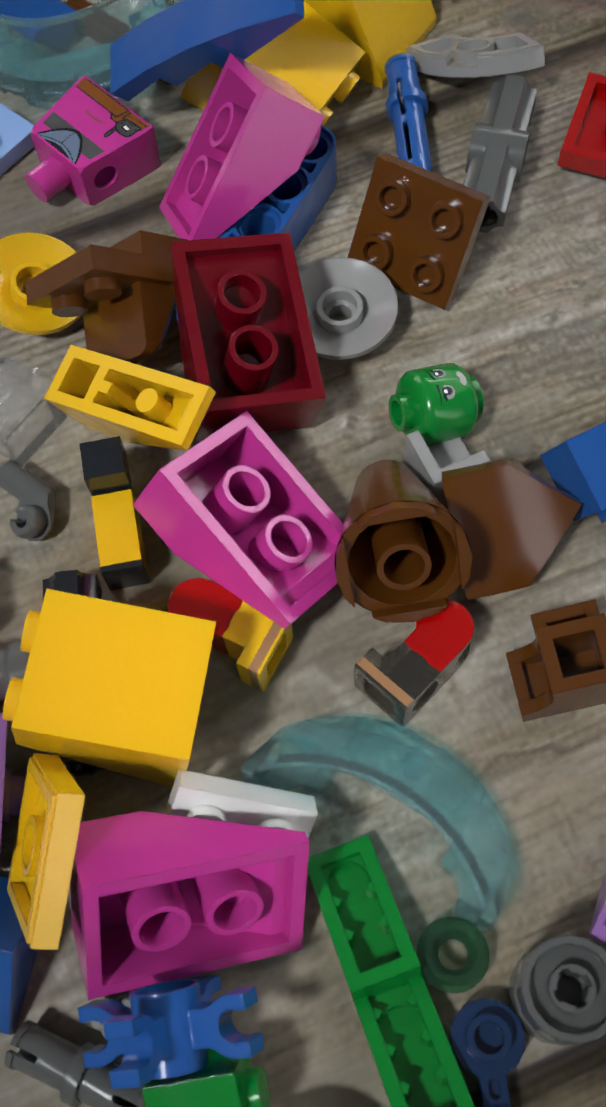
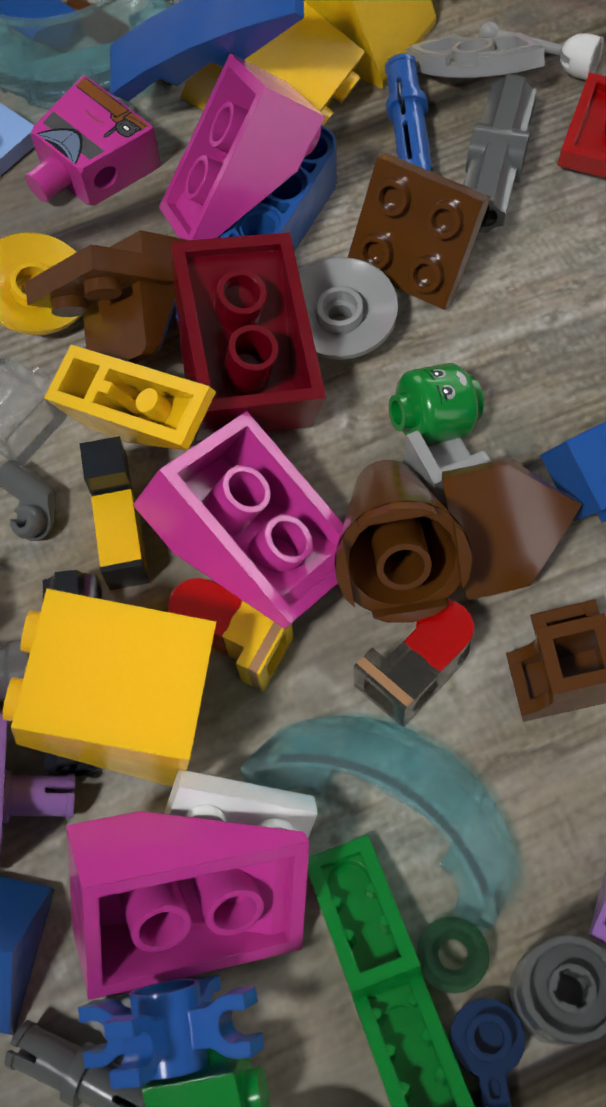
(45, 850): yellow tile -> none
(577, 55): none -> white hinge

